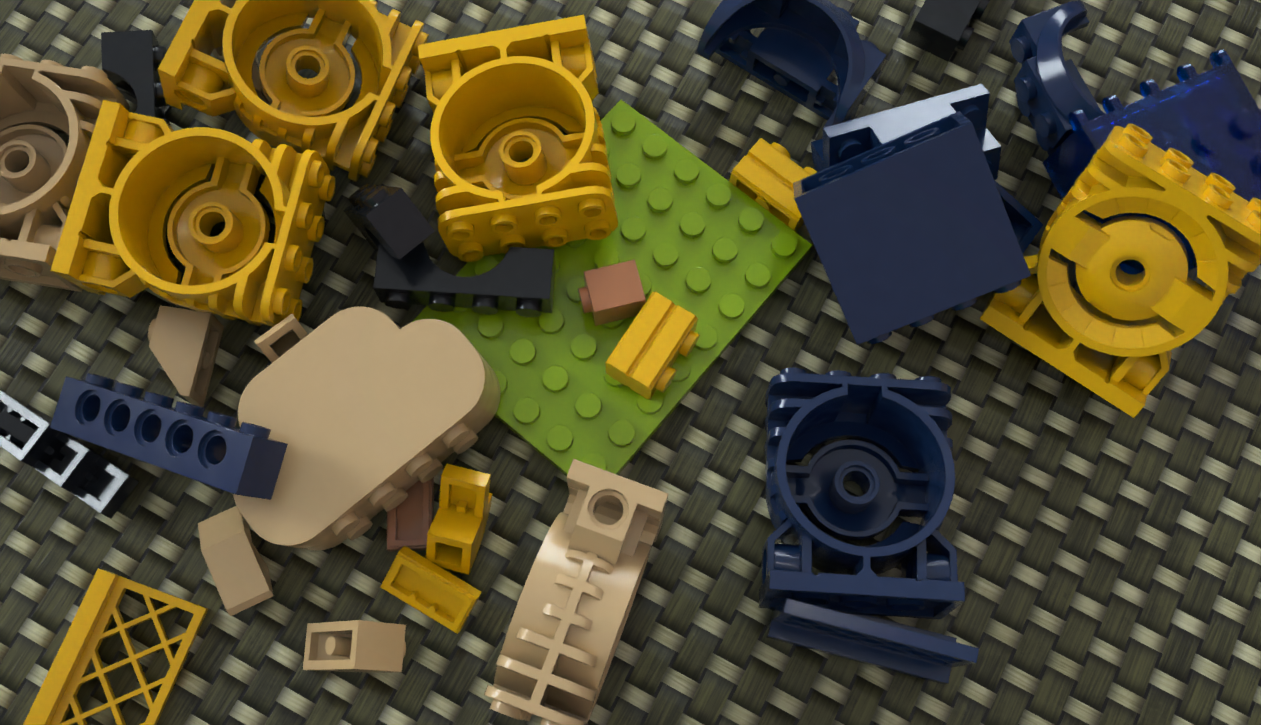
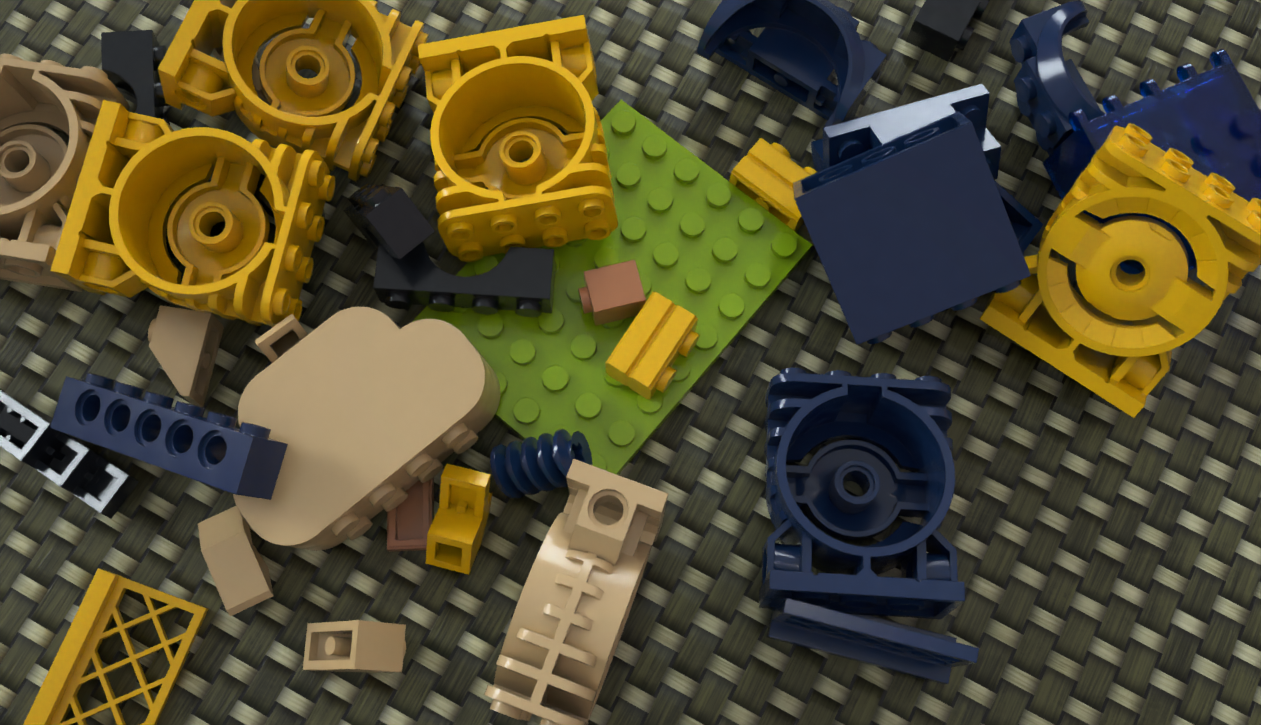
(430, 589): yellow plate -> none
(537, 463): none -> dark blue piece

